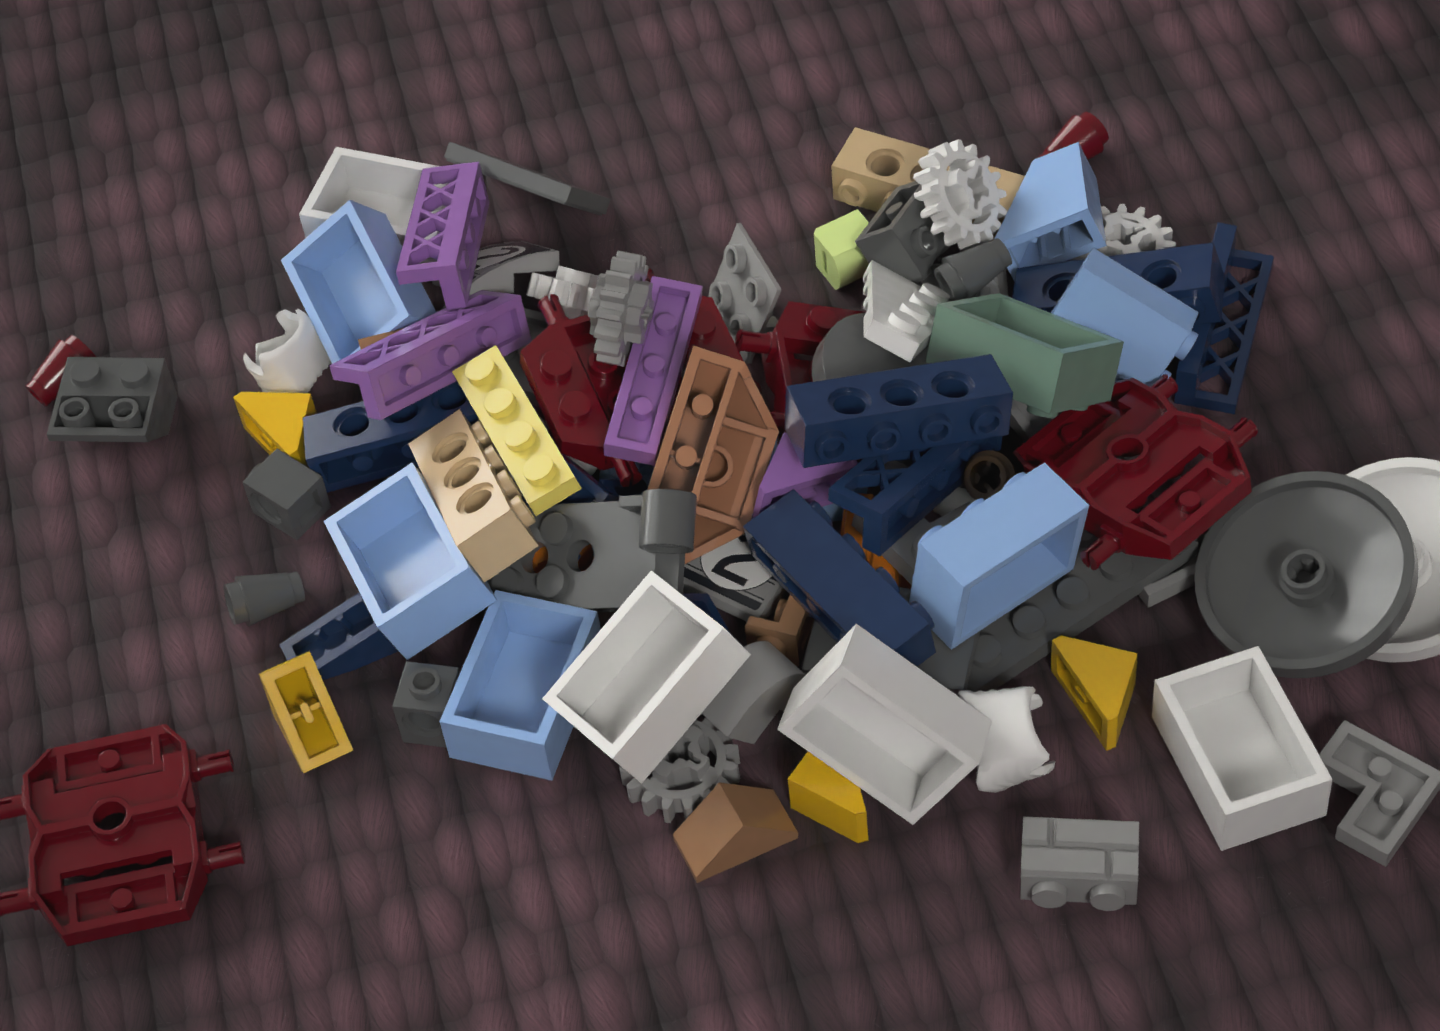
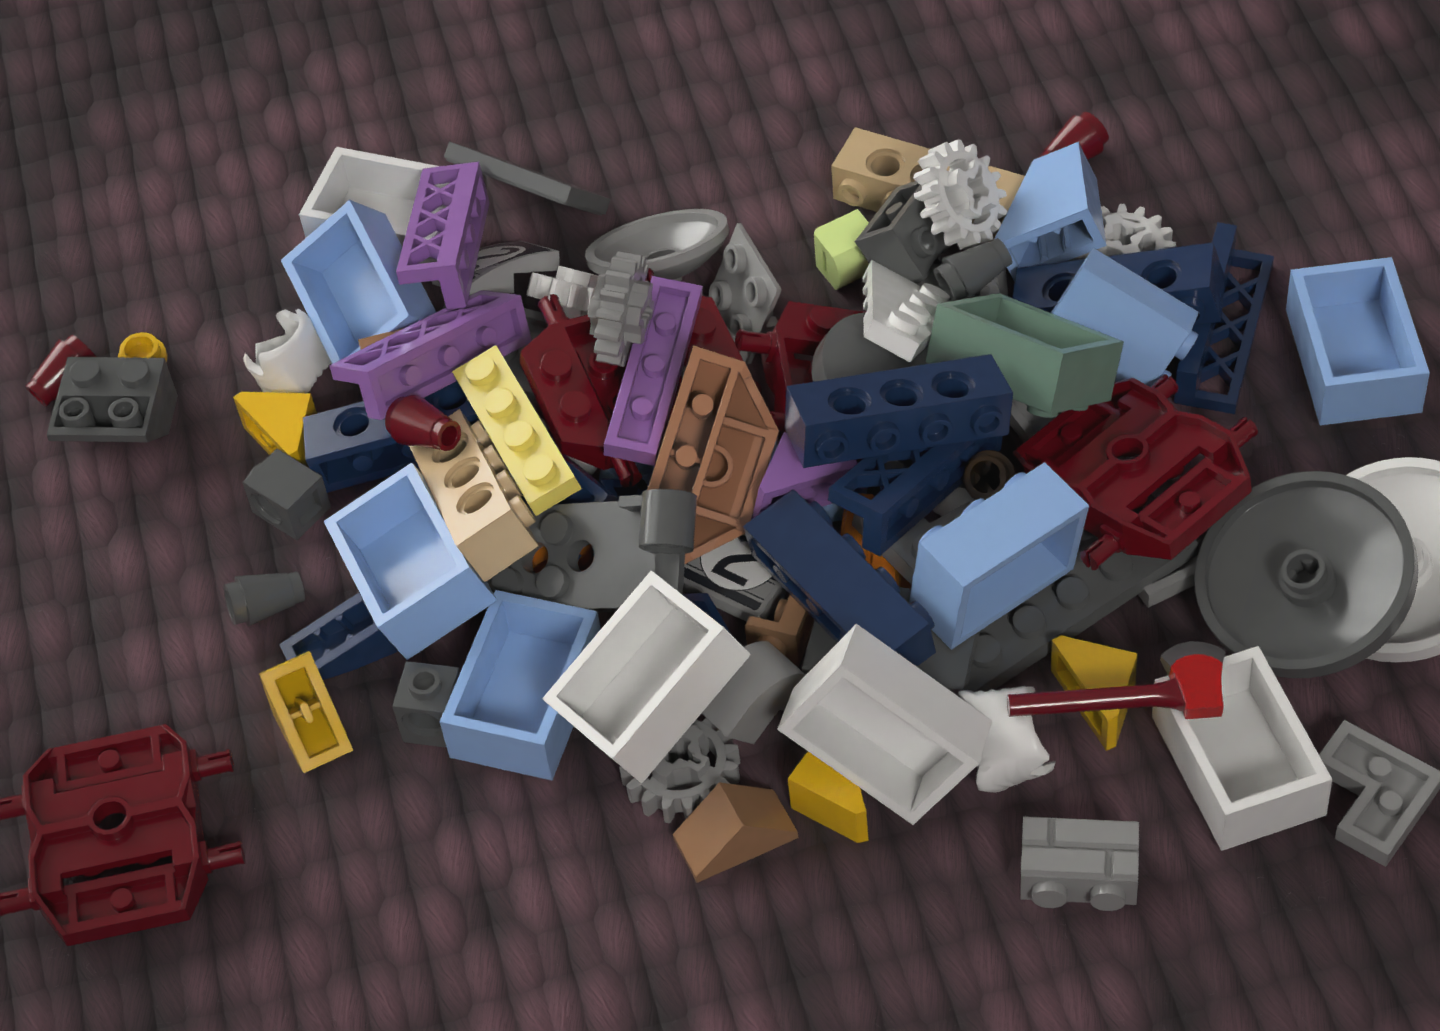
(142, 346): none -> yellow plate
(420, 424): none -> dark red cone
(671, 241): none -> light grey dish
(1192, 688): none -> piece
(1356, 341): none -> light blue piece

